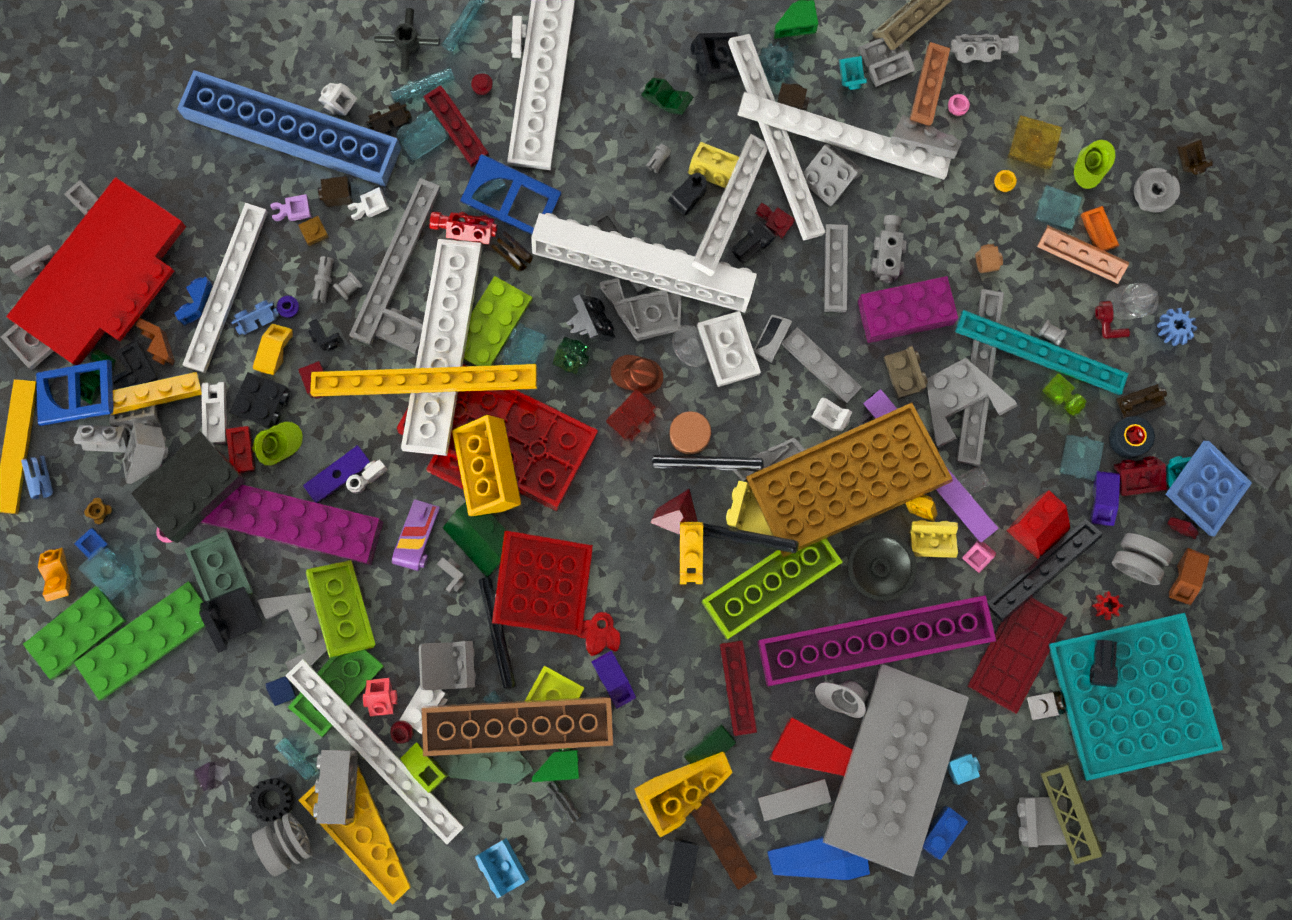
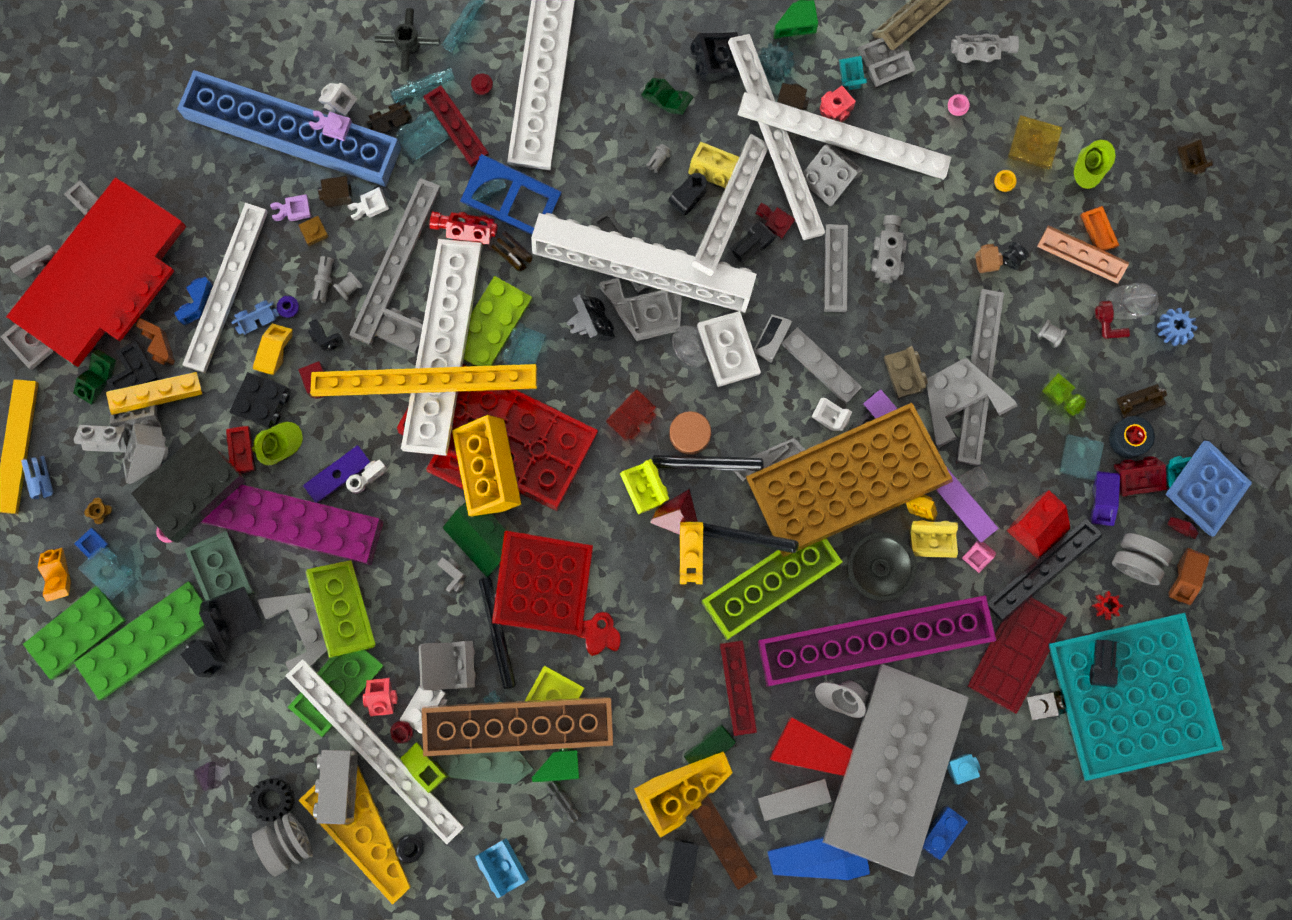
(50, 412): blue window -> none
(203, 658): none -> black brick
(214, 412): white plate -> none
(280, 690): dark blue slope -> none
(296, 759): clear light blue pin -> none
(333, 125): none -> lavender plate
(415, 535): medium lavender door -> none
(417, 852): none -> black piece
(518, 33): white plate -> none
(571, 355): clear green brick -> none
(613, 679): dark purple slope -> none
(637, 373): copper piece -> none
(645, 486): none -> neon yellow bracket
(745, 511): light yellow bracket -> none
(837, 104): none -> coral brick
(907, 309): magenta brick -> none
(925, 136): light grey wing -> none
(930, 84): nougat plate -> none
(1015, 256): none -> black wheel
(1040, 821): light grey bracket -> none
(1041, 352): teal tile -> none
(1058, 208): clear light blue piece -> none
(1080, 810): olive fence -> none
(1150, 201): light grey plate -> none

